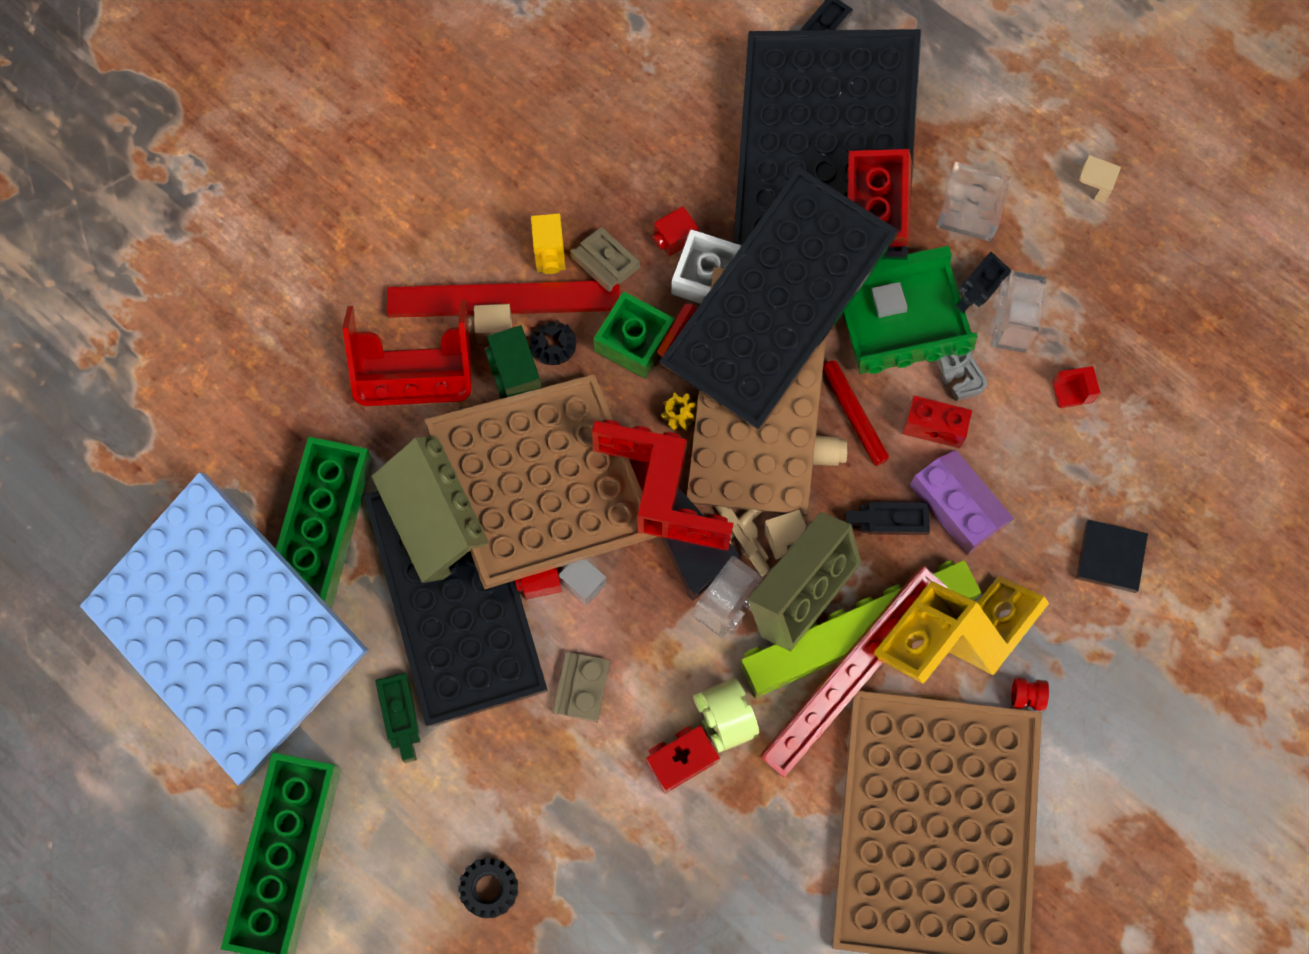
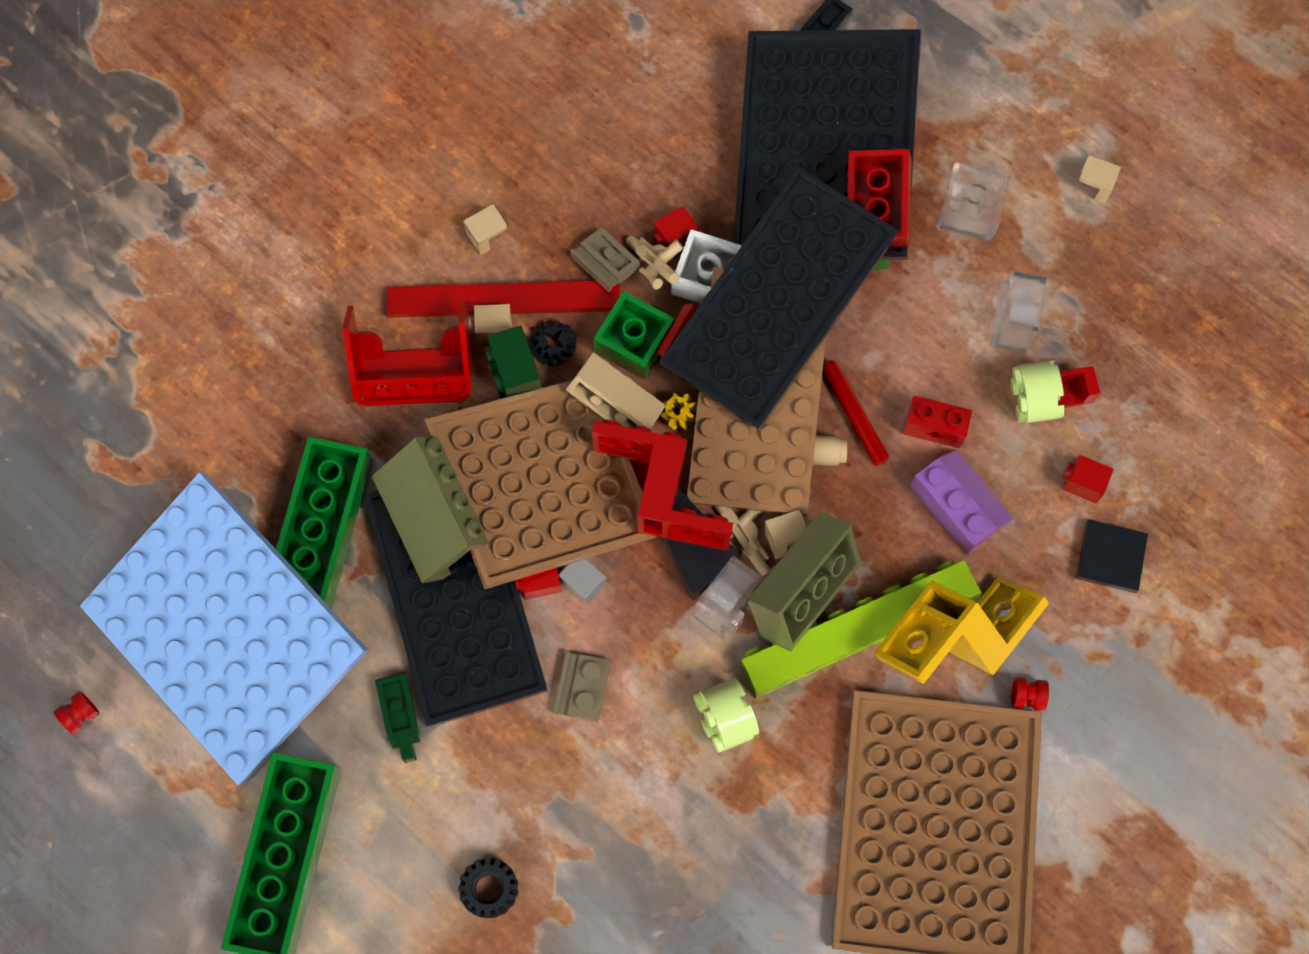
(73, 715): none -> red wheel
(483, 227): none -> tan panel
(548, 243): yellow brick -> none
(614, 394): none -> tan brick
(656, 257): none -> tan piece
(673, 774): red brick -> none
(841, 682): tile -> none
(889, 300): light grey tile -> none
(890, 518): black hinge -> none
(925, 331): green panel -> none
(955, 367): light grey piece -> none
(982, 282): black hinge -> none
(1037, 391): none -> yellowish green brick
(1087, 478): none -> red brick

